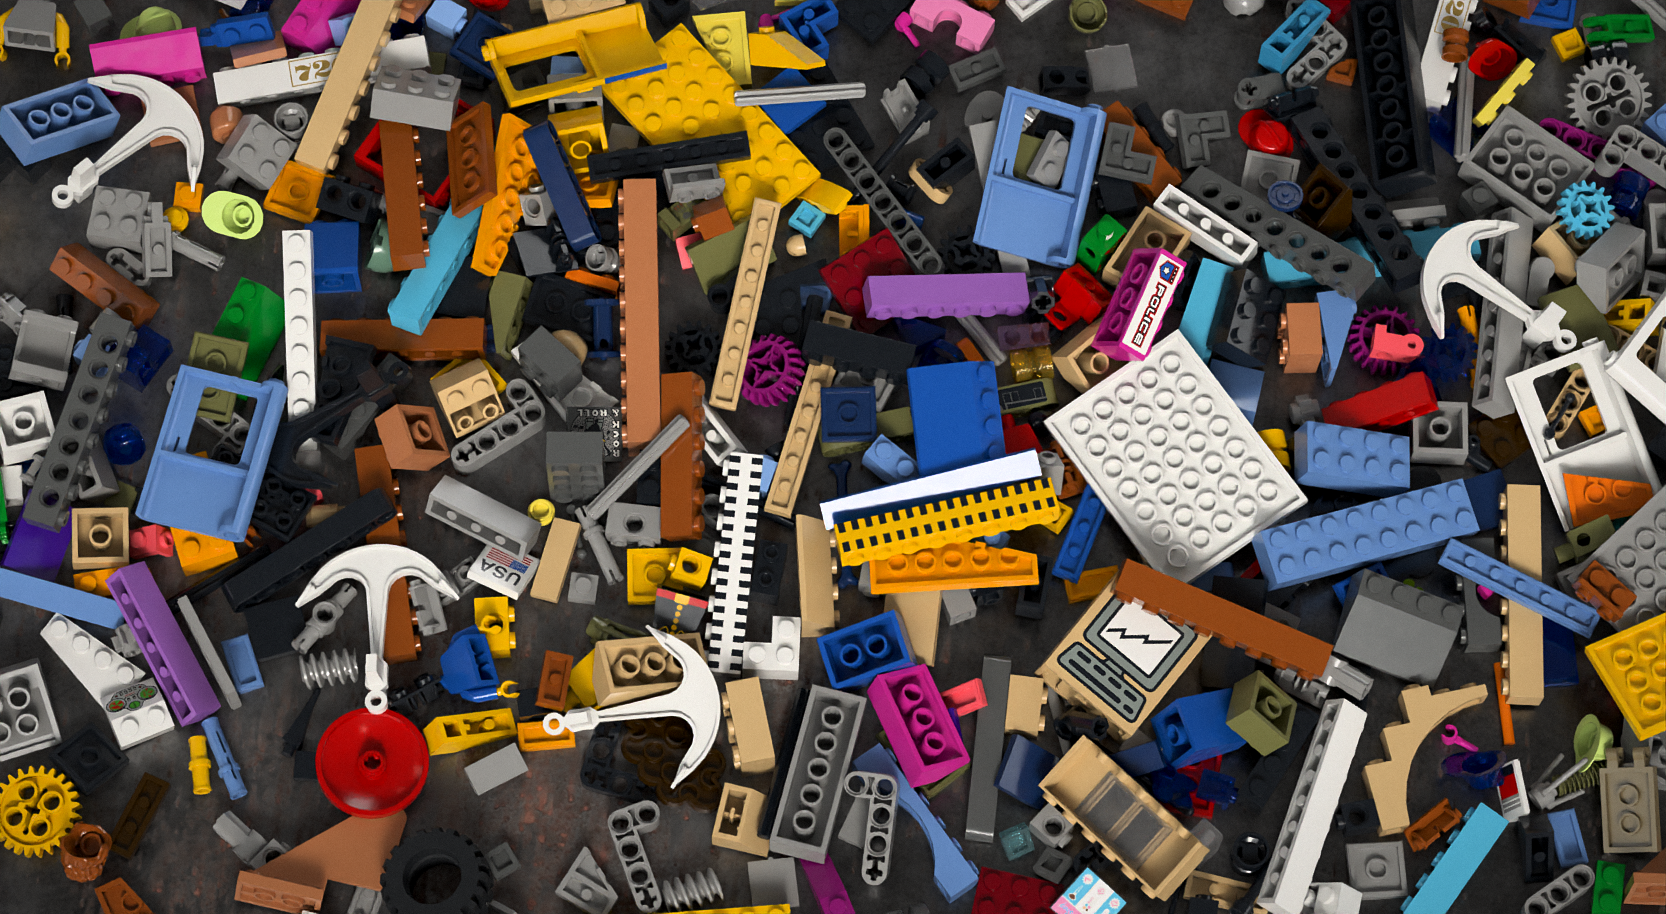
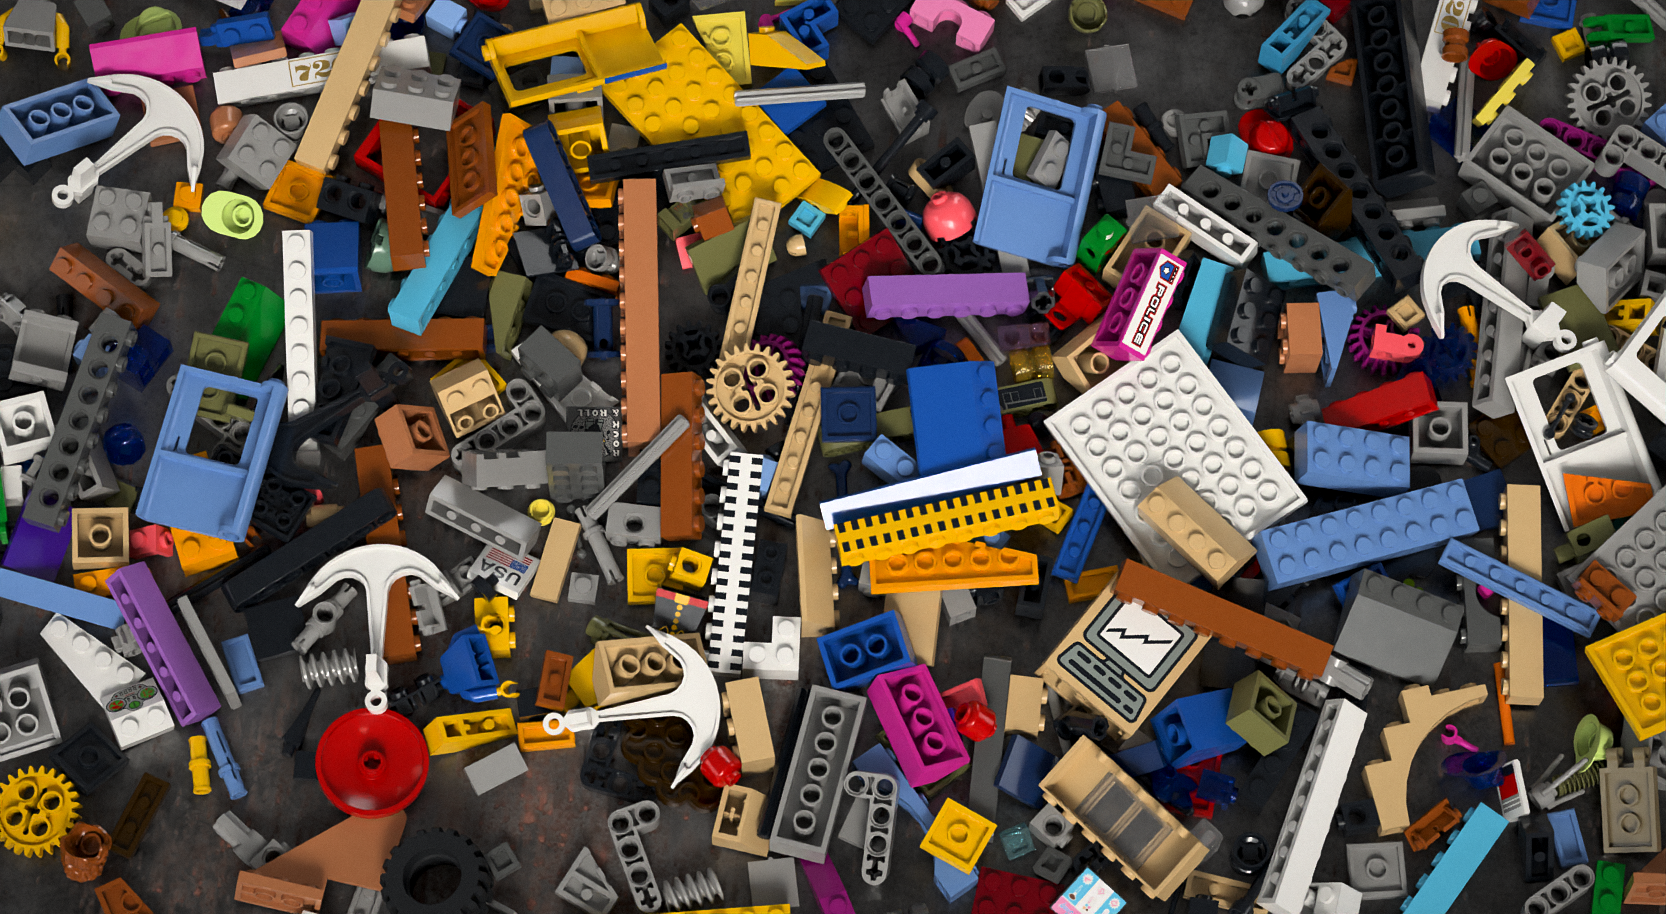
(238, 413): none -> olive tile
(484, 587): none -> black tile
(504, 468): none -> light grey wedge
(720, 766): none -> red head
(773, 379): none -> tan gear
(948, 215): none -> coral cylinder
(958, 836): none -> yellow plate
(975, 720): none -> red head
(1152, 218): none -> clear piece
(1196, 531): none -> tan slope
(1226, 155): none -> medium azure brick
(1405, 313): none -> tan tile
(1530, 255): none -> dark red hips
(1583, 425): none -> black bush

